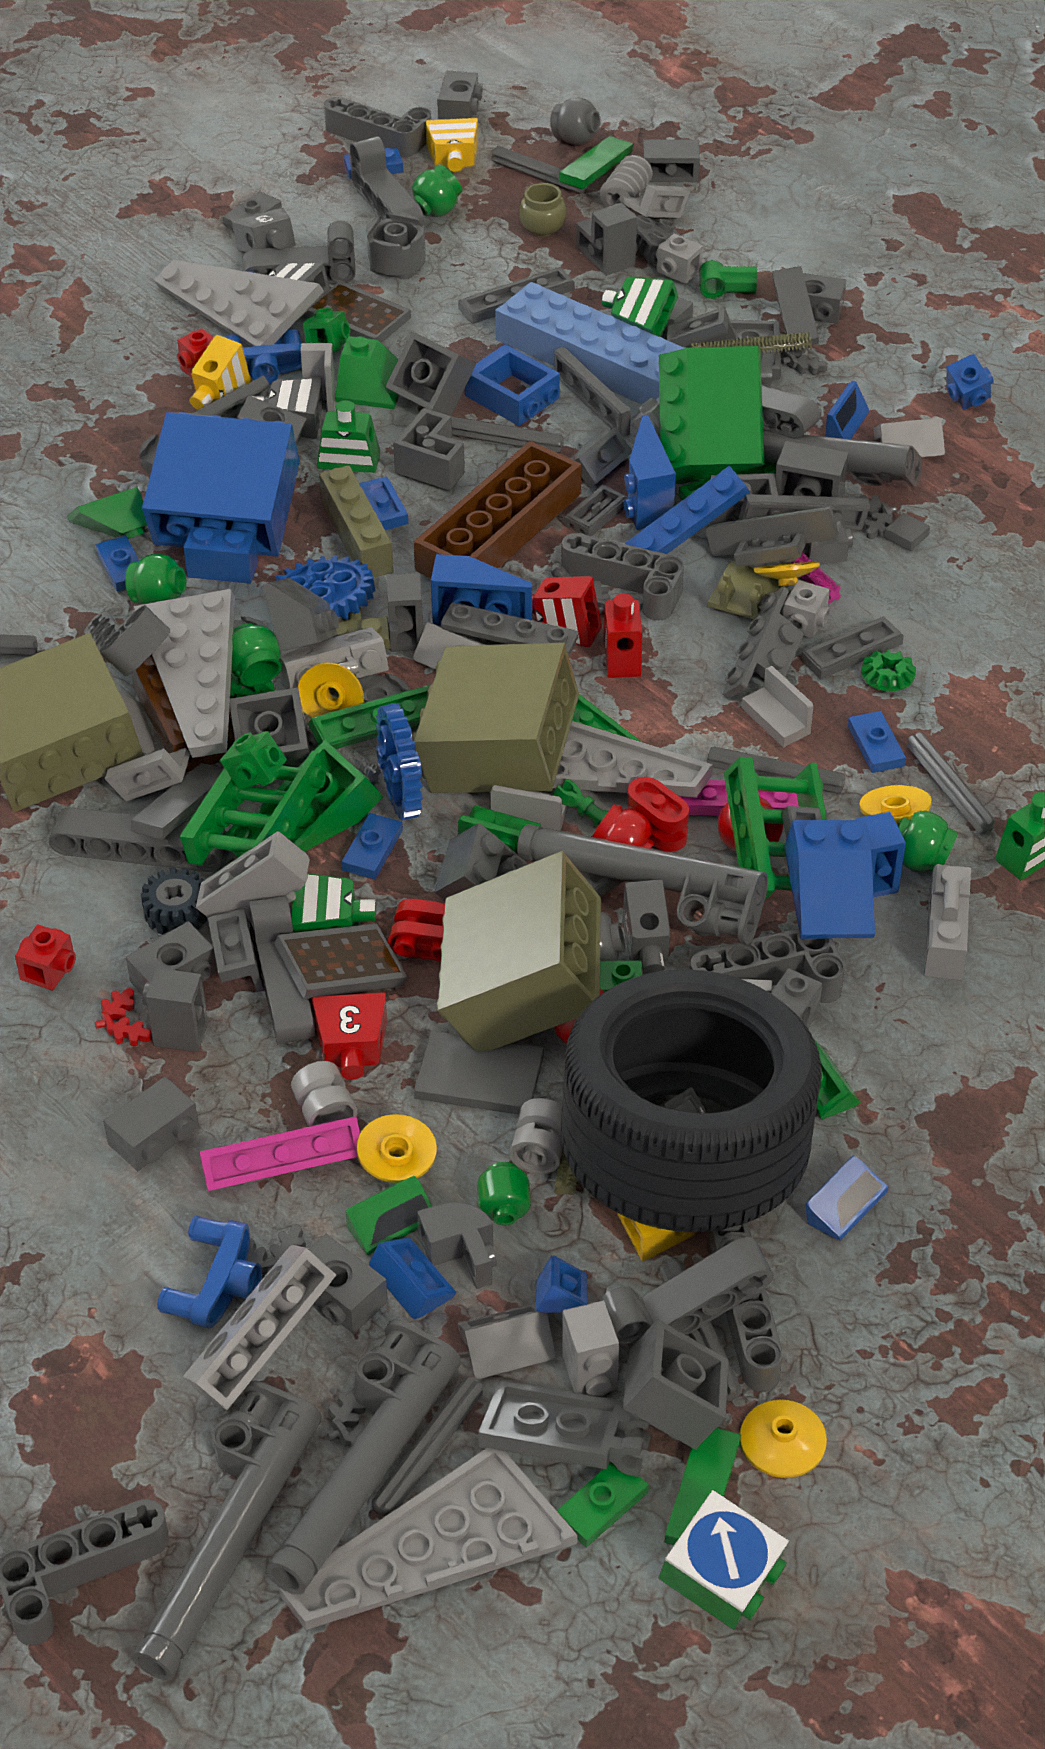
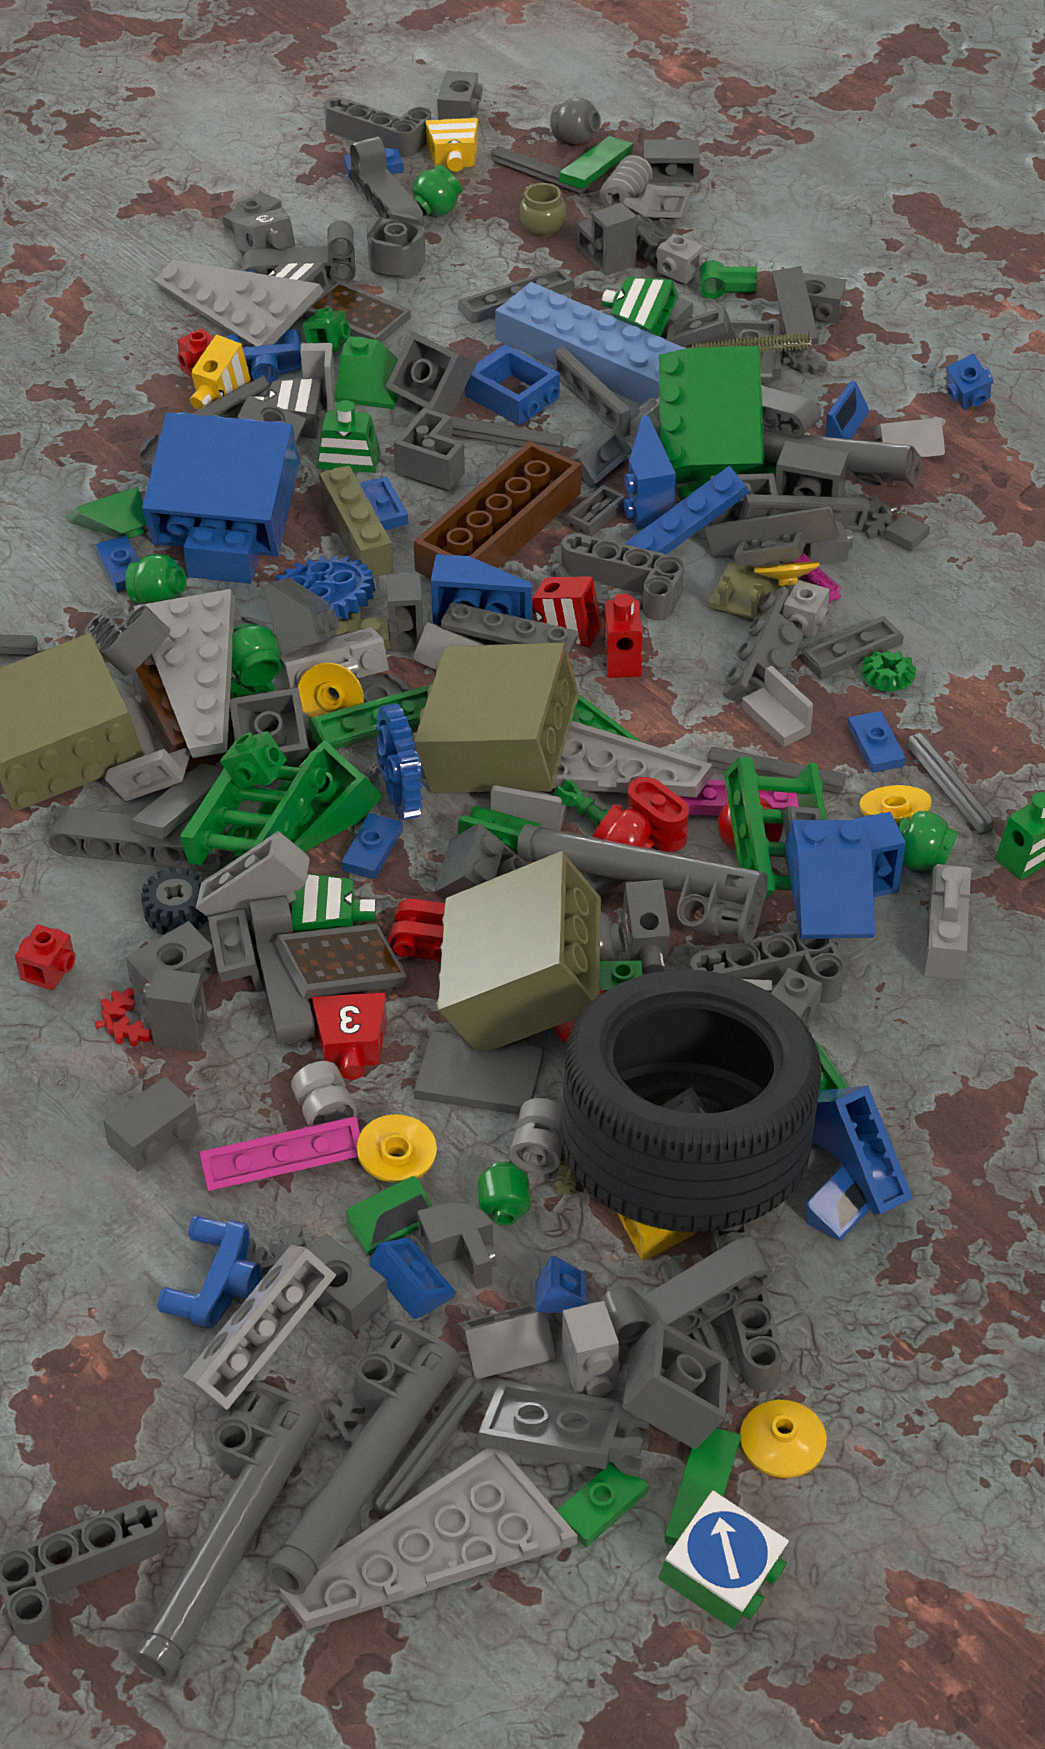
(854, 1133): none -> blue arch

